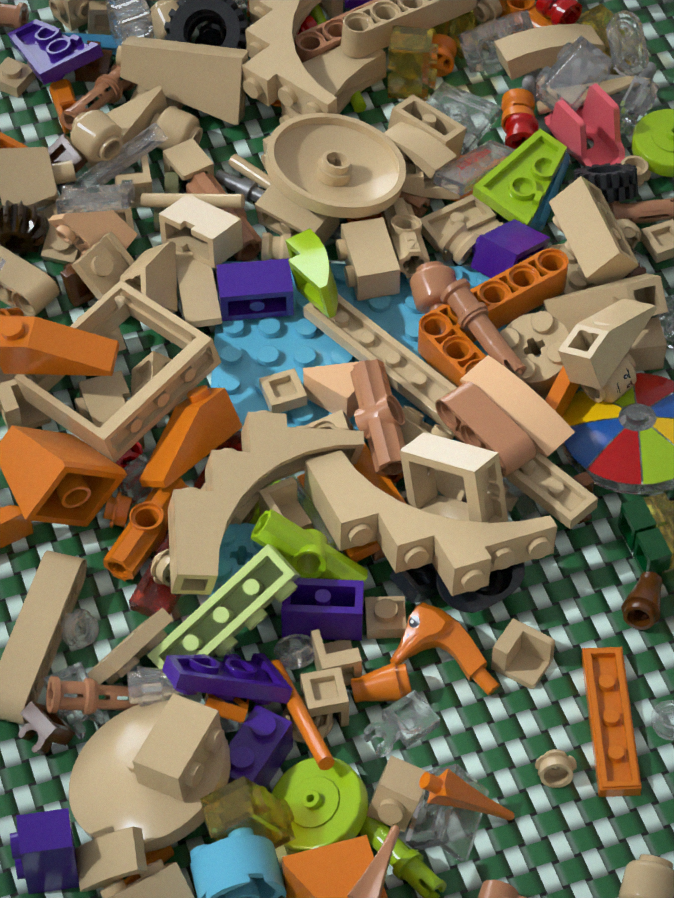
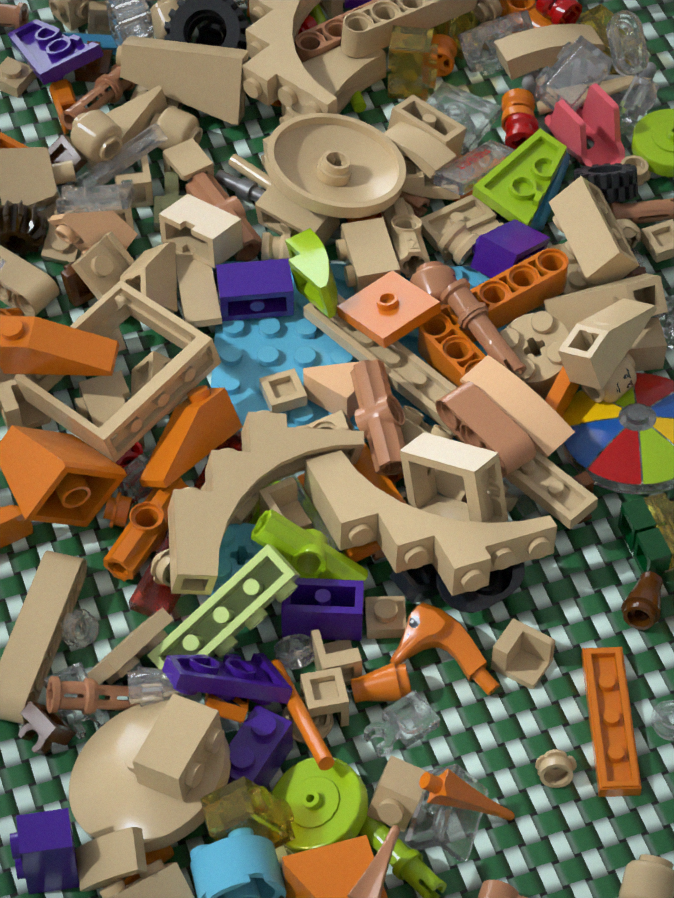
(216, 200): tan bar -> none
(388, 309): none -> plate

